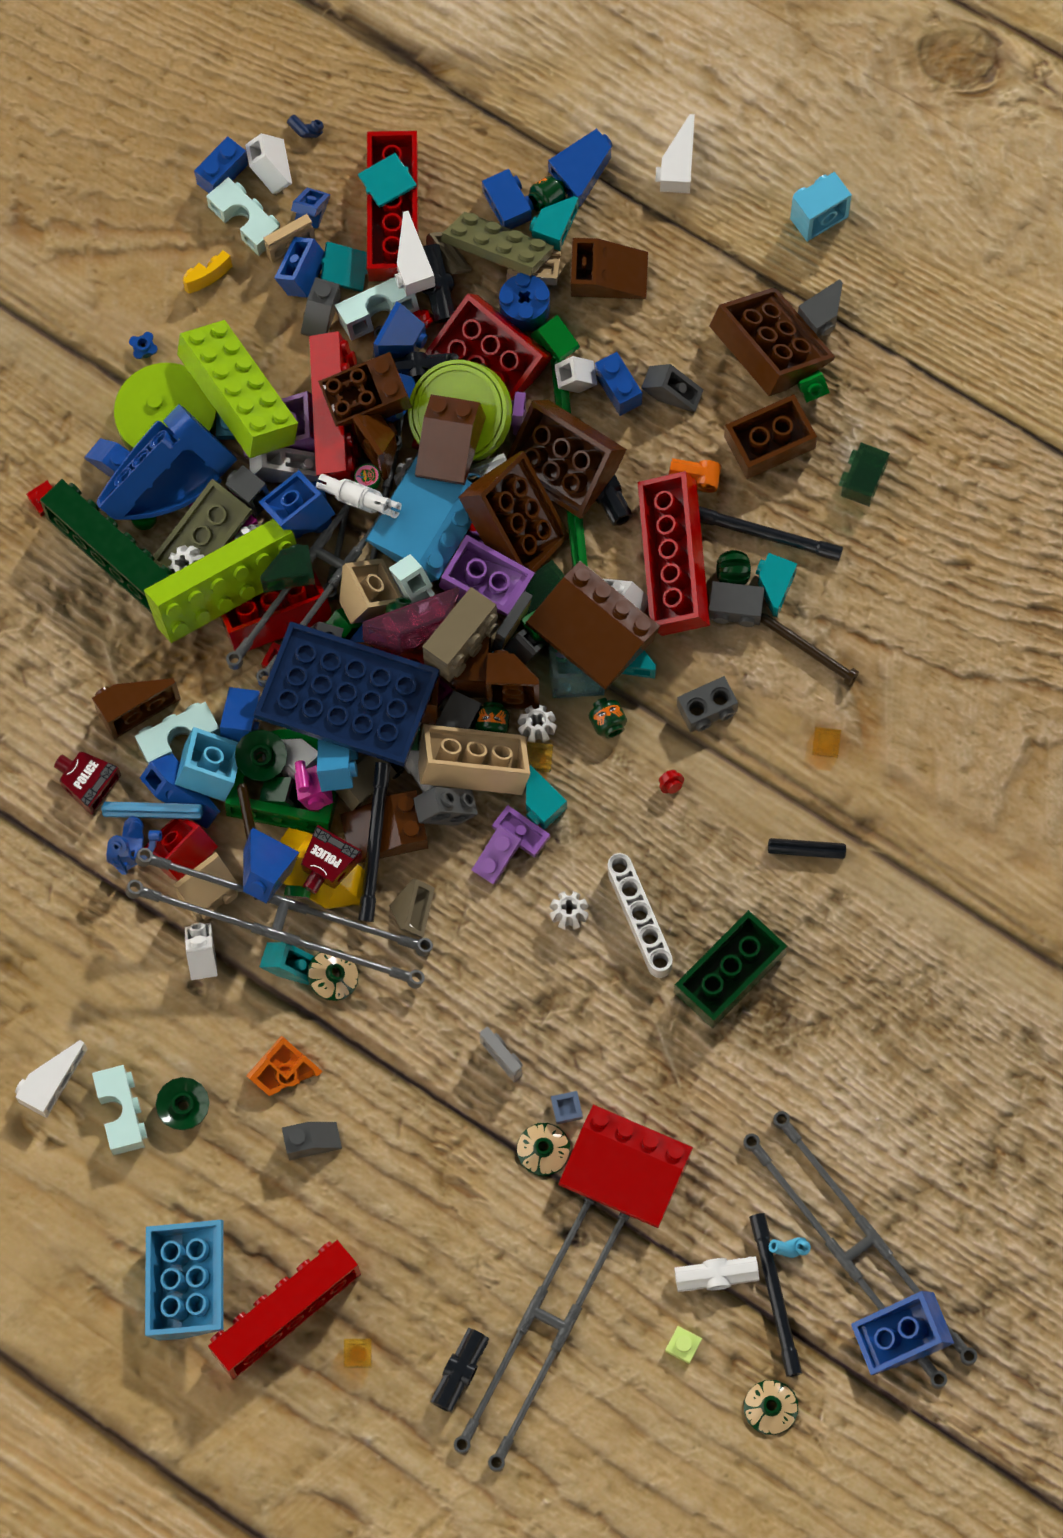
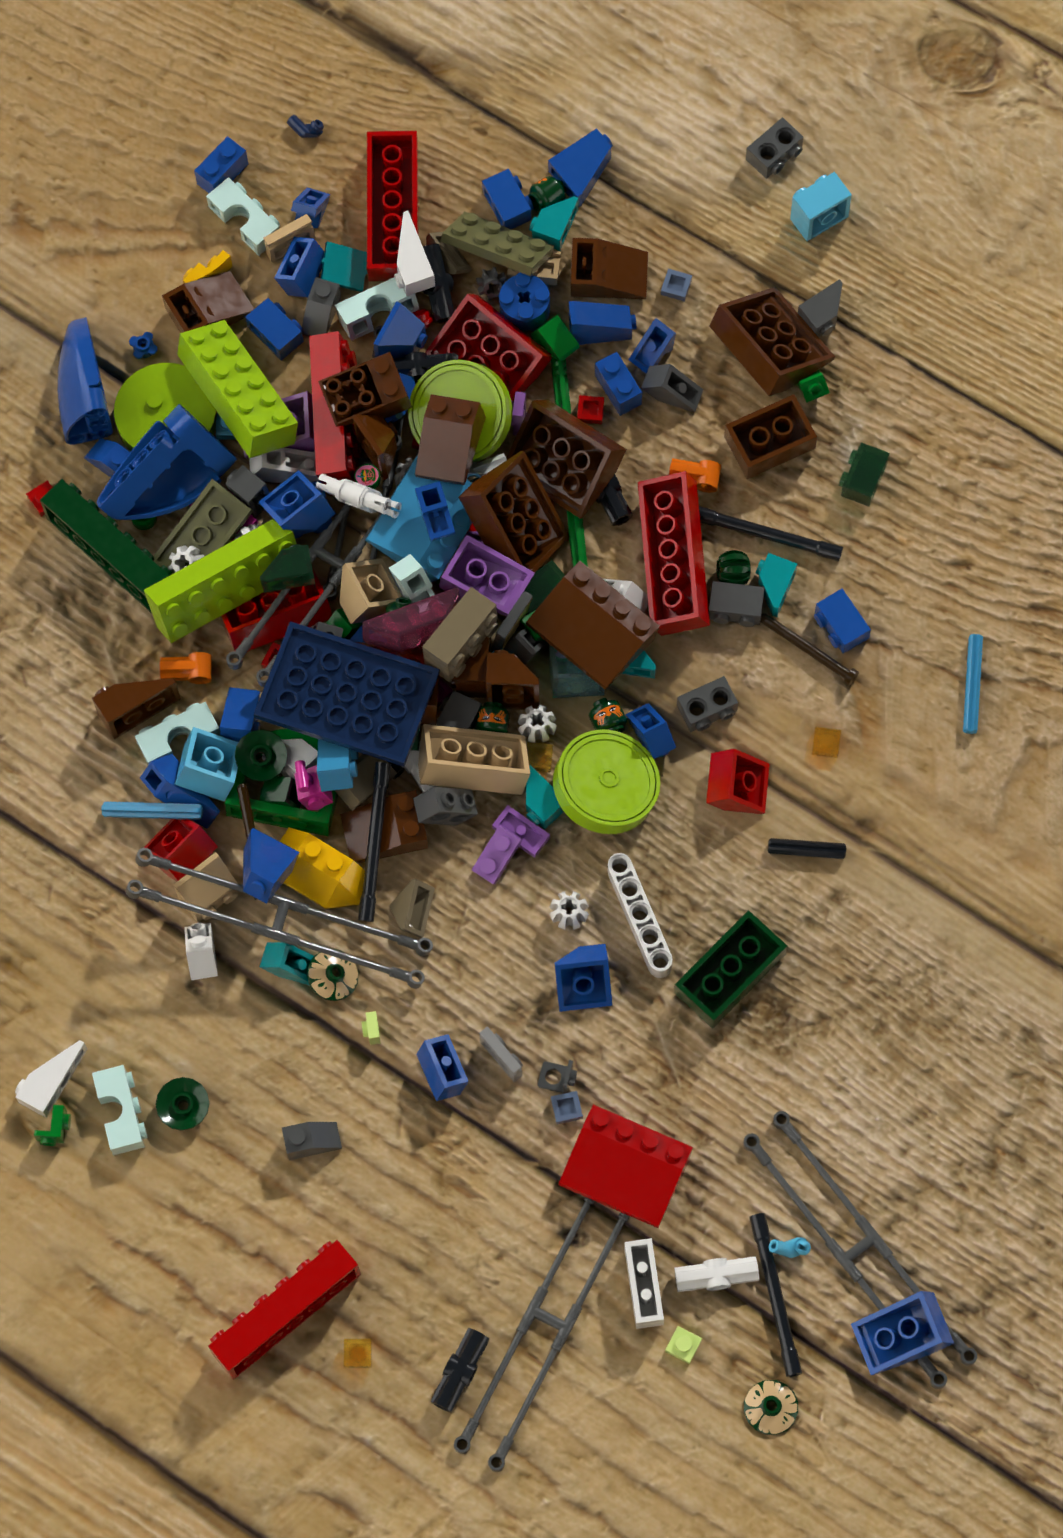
(60, 1122): none -> green bracket
(80, 388): none -> blue panel
(87, 779): dark red torso -> none
(132, 839): blue helmet -> none
(184, 1280): dark azure slope -> none
(194, 668): none -> orange piece
(207, 302): none -> reddish brown slope
(269, 161): white slope -> none
(275, 328): none -> blue brick
(282, 1068): orange slope -> none
(296, 892): green tile -> none
(328, 860): dark red torso -> none
(370, 1028): none -> yellowish green plate
(387, 180): teal piece -> none
(435, 511): none -> blue brick
(442, 1067): none -> blue brick
(485, 283): none -> dark grey gear
(543, 1162): tan dish -> none
(568, 1077): none -> dark grey bracket
(575, 374): white brick -> none
(583, 979): none -> blue slope
(590, 409): none -> red plate
(600, 322): none -> blue slope
(606, 781): none -> lime brick
(644, 1283): none -> white brick
(651, 730): none -> blue slope
(654, 344): none -> blue slope
(671, 782): red plate -> none
(676, 285): none -> sand blue plate
(677, 161): white slope -> none
(737, 782): none -> red slope
(770, 145): none -> dark grey brick
(841, 621): none -> blue brick
(973, 679): none -> dark azure axle

